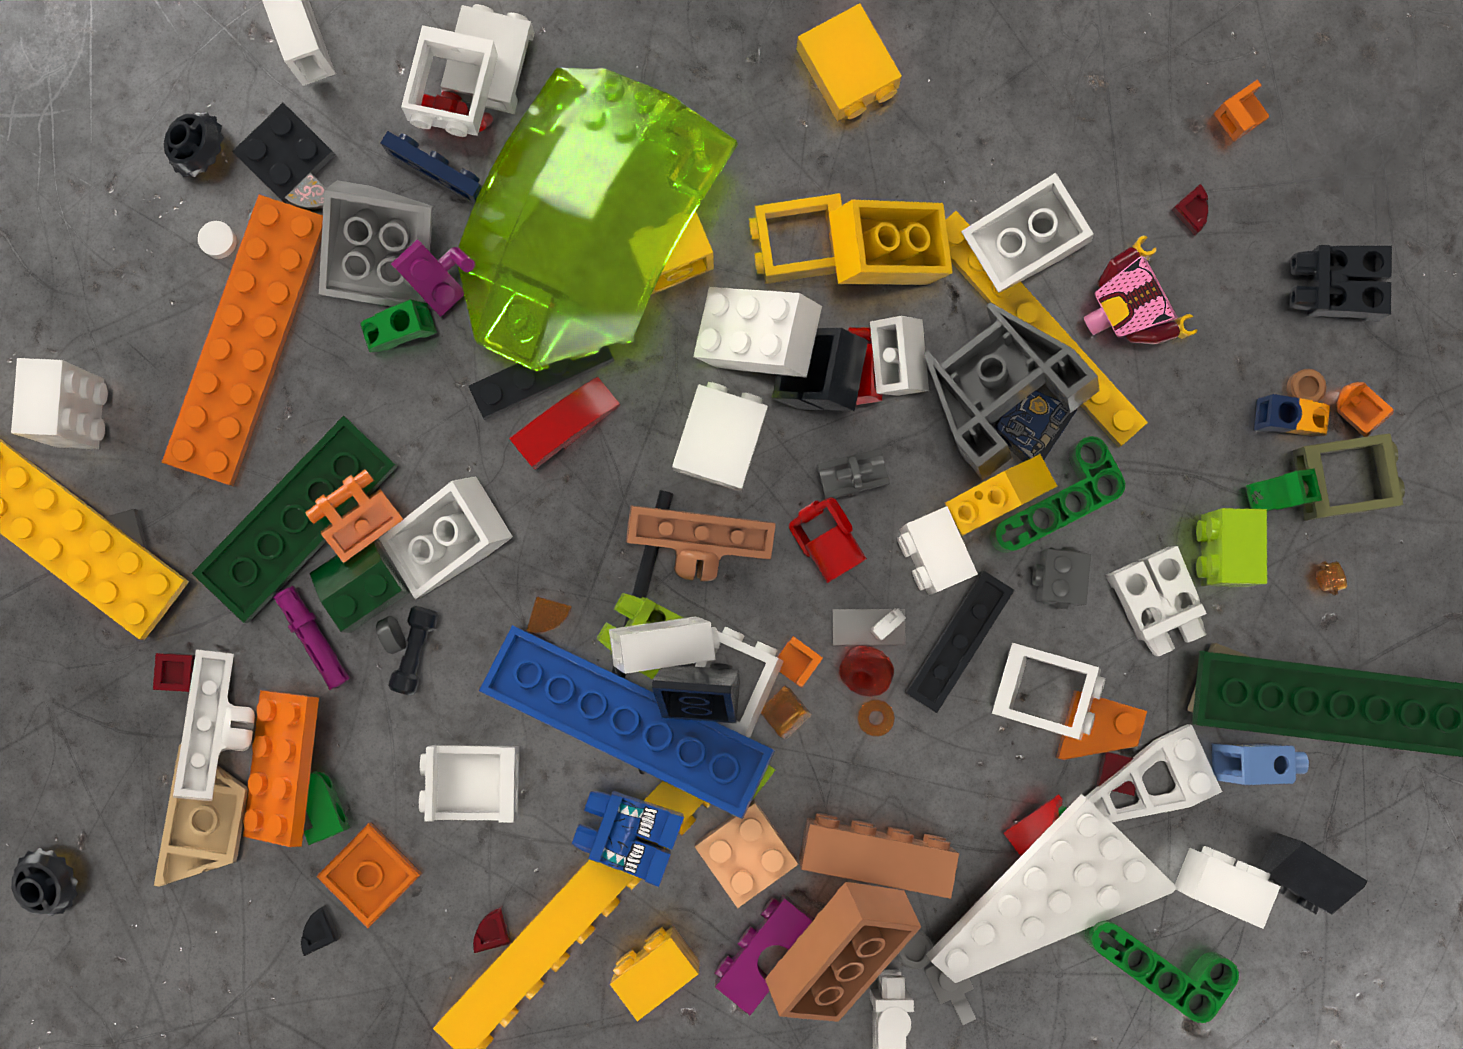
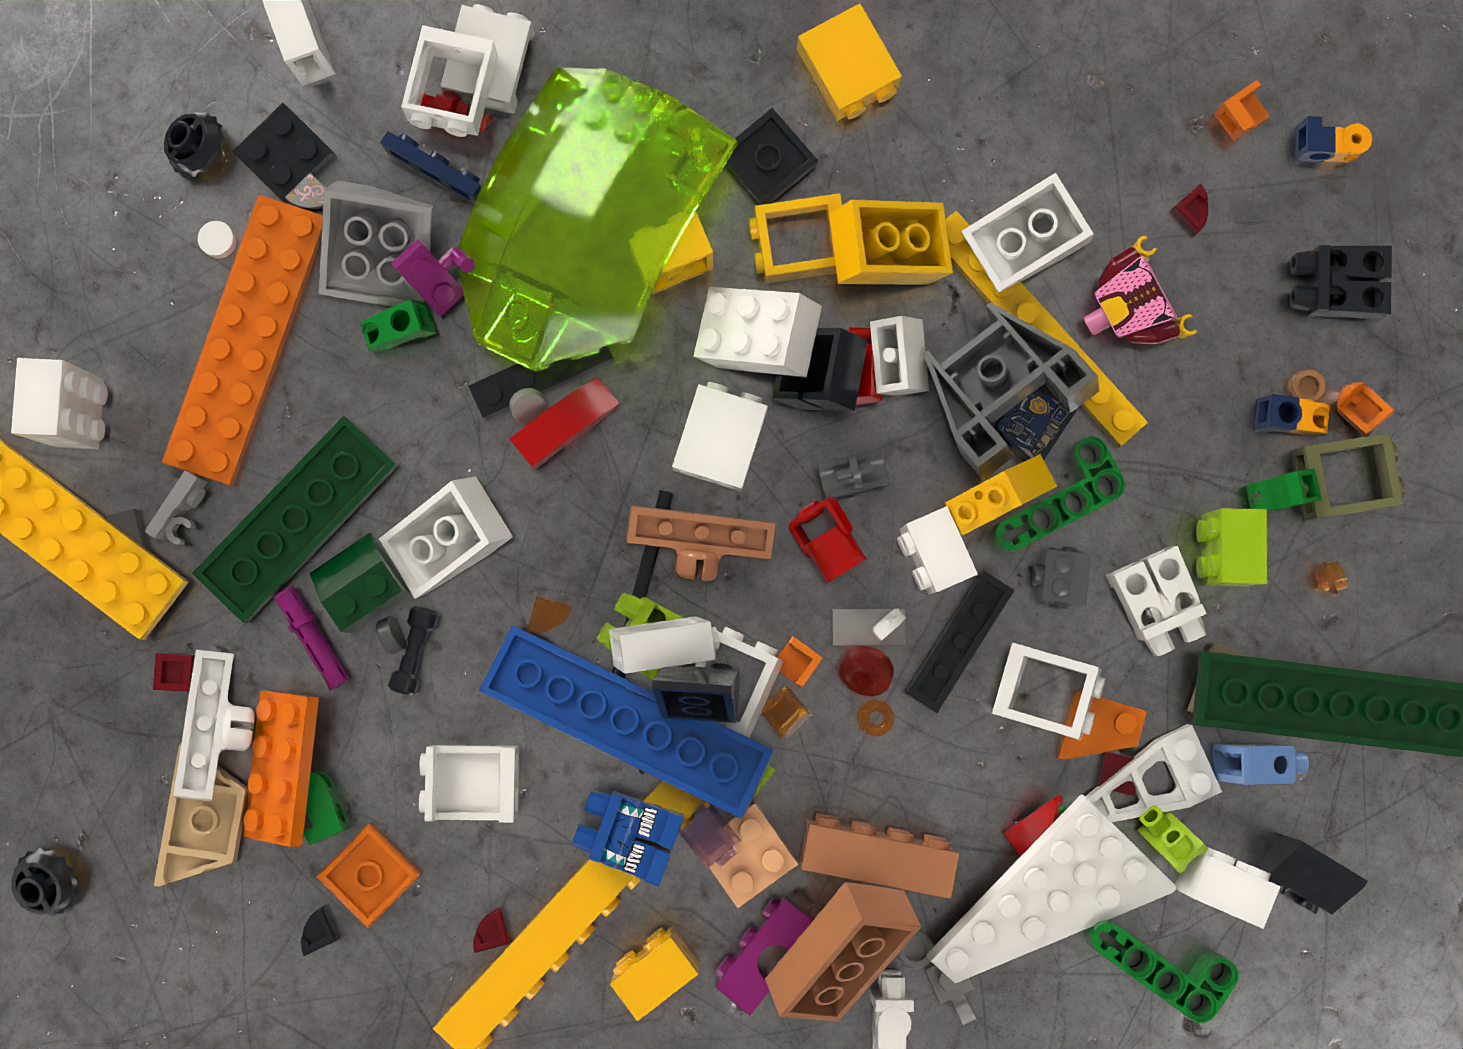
(185, 494): none -> light grey plate
(360, 525): orange plate -> none
(527, 405): none -> light grey tile
(711, 838): none -> clear purple brick
(769, 158): none -> black plate
(1170, 838): none -> lime hips
(1330, 143): none -> leg

